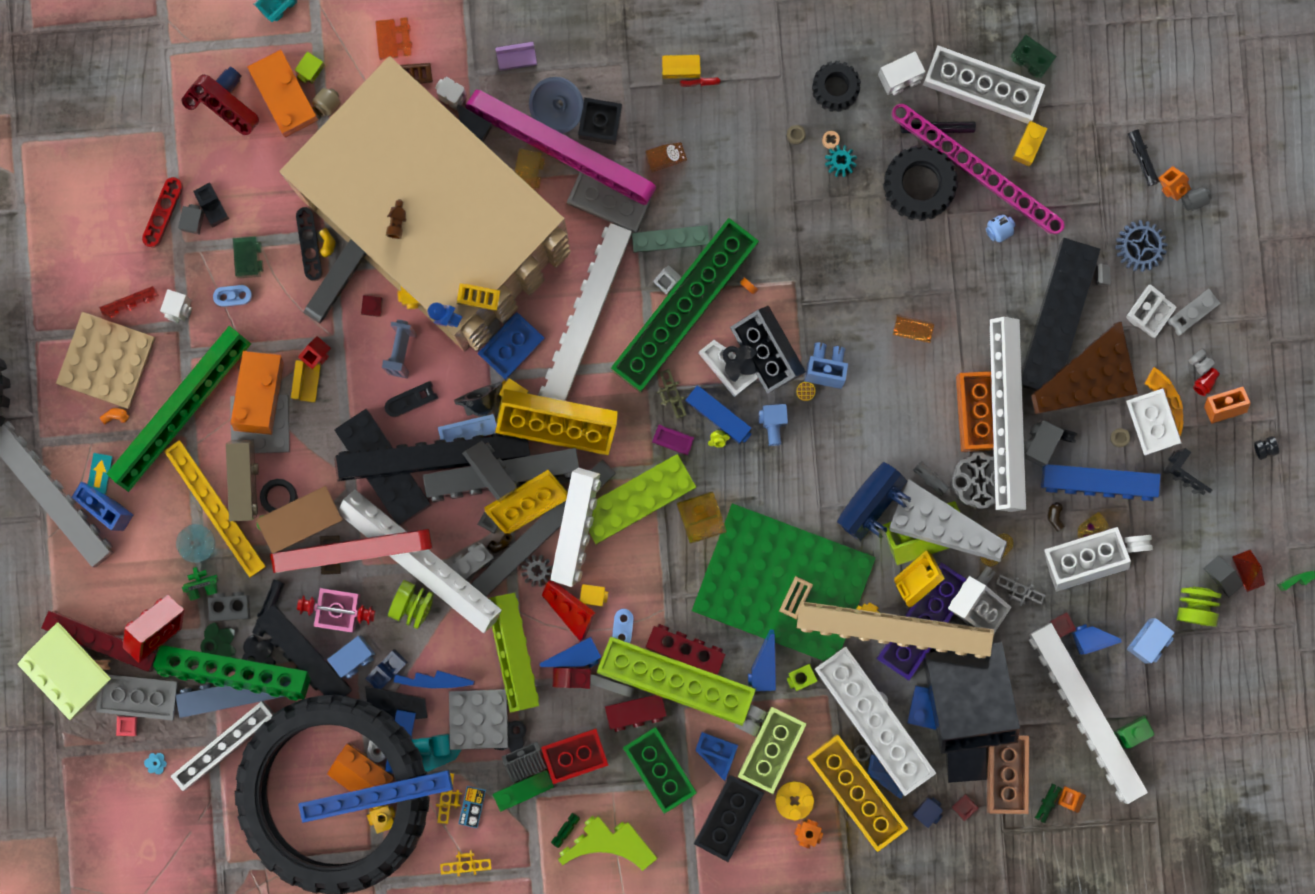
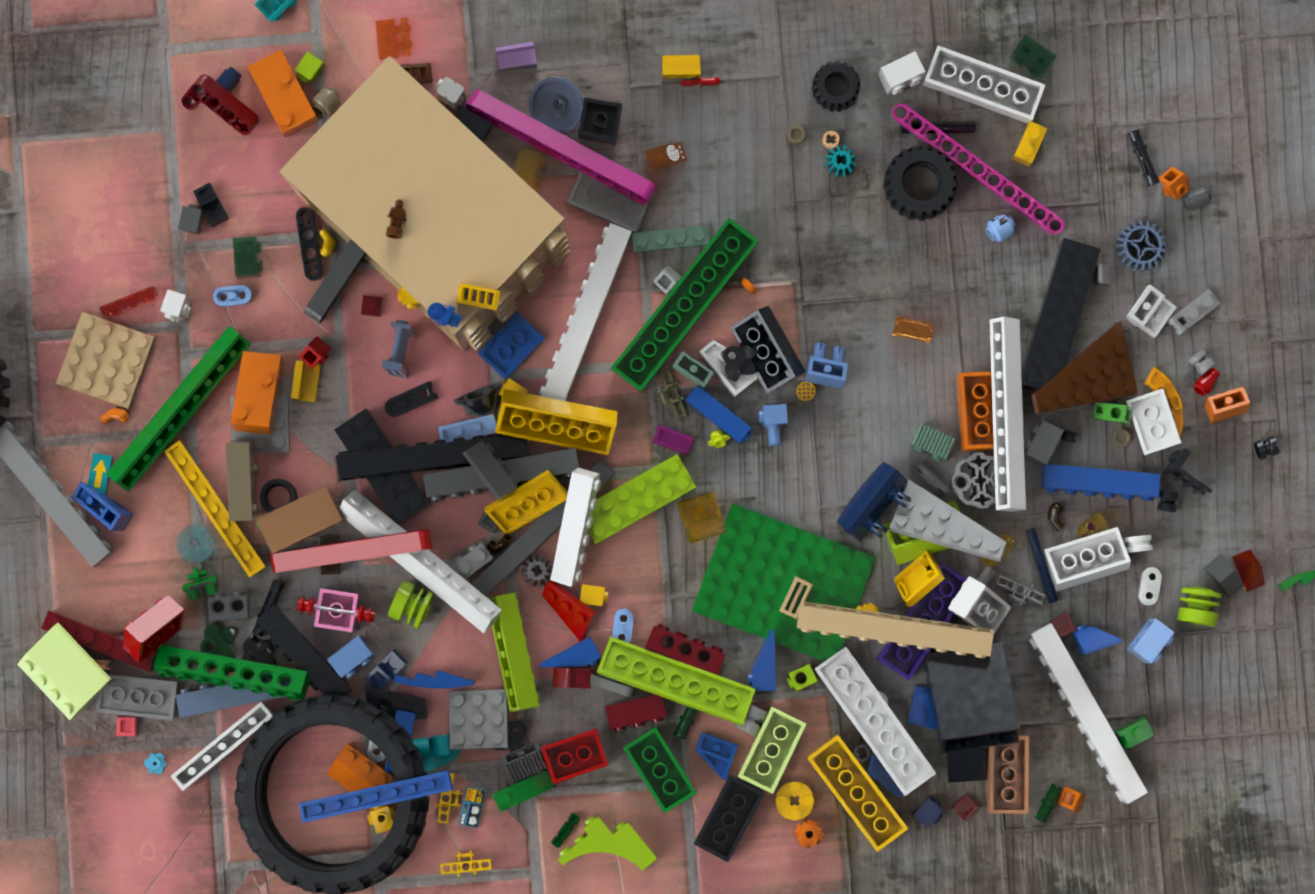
(159, 211): red beam -> none
(685, 722): none -> dark green pin
(693, 370): none -> sand green brick
(932, 442): none -> sand green brick
(1041, 565): none -> dark blue axle
(1112, 413): none -> bright green leg
(1148, 585): none -> white plate
(1167, 496): none -> black wheel

